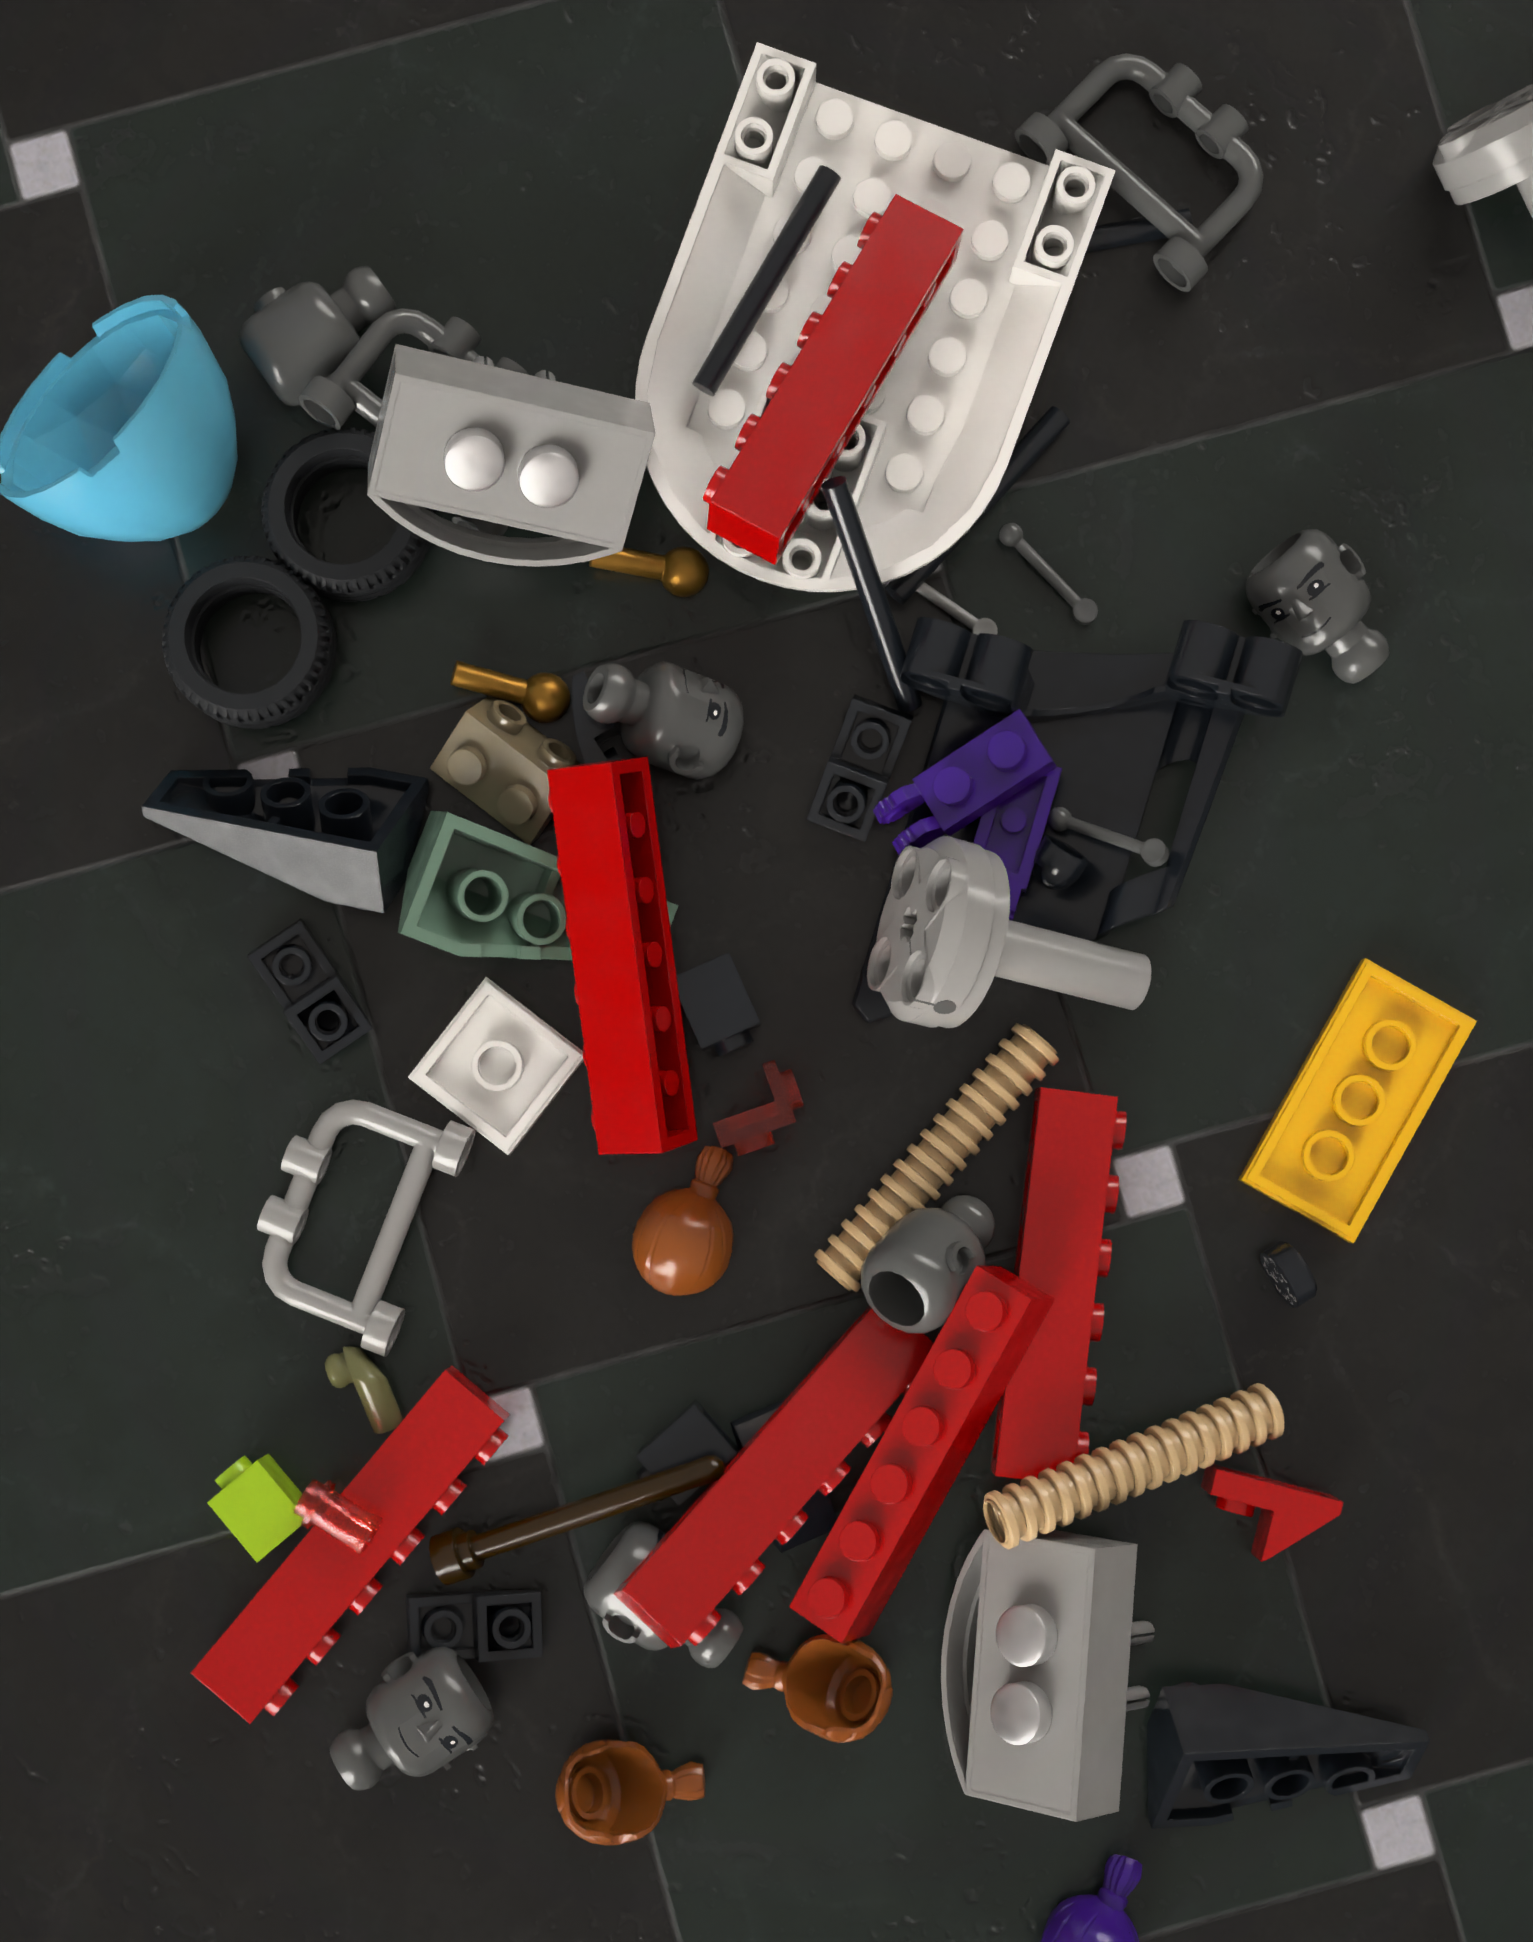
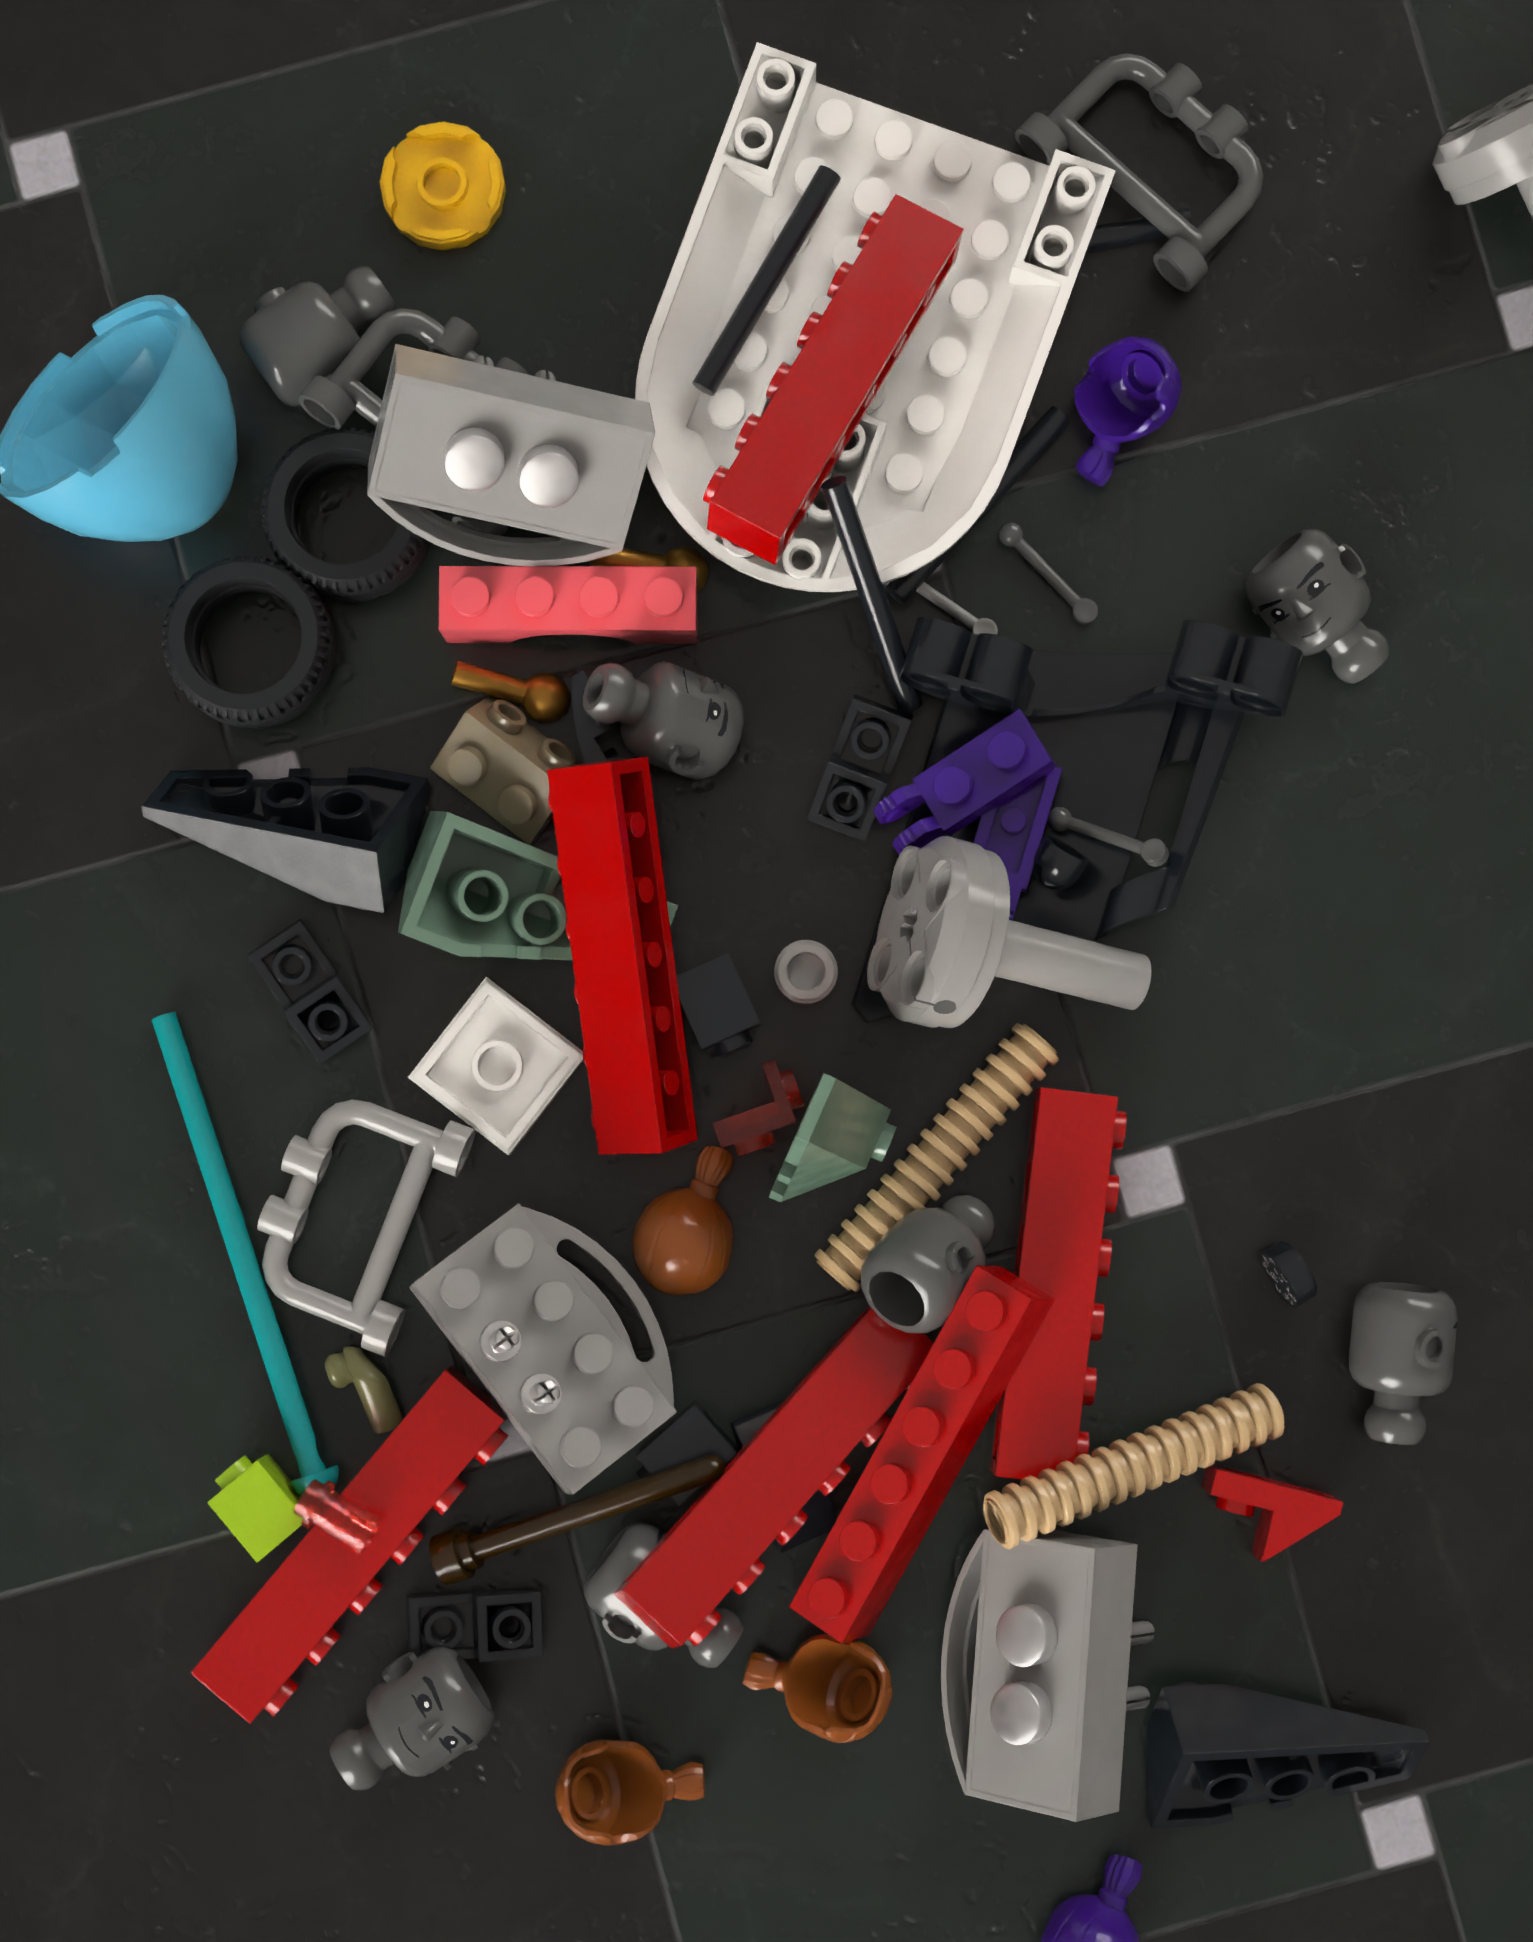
(241, 1254): none -> teal bar
(443, 186): none -> yellow tile
(551, 1343): none -> light grey piece
(604, 601): none -> coral arch
(805, 972): none -> light grey tile
(833, 1139): none -> sand green wedge
(1124, 397): none -> dark purple hair
(1357, 1100): yellow tile -> none
(1402, 1352): none -> dark grey piece

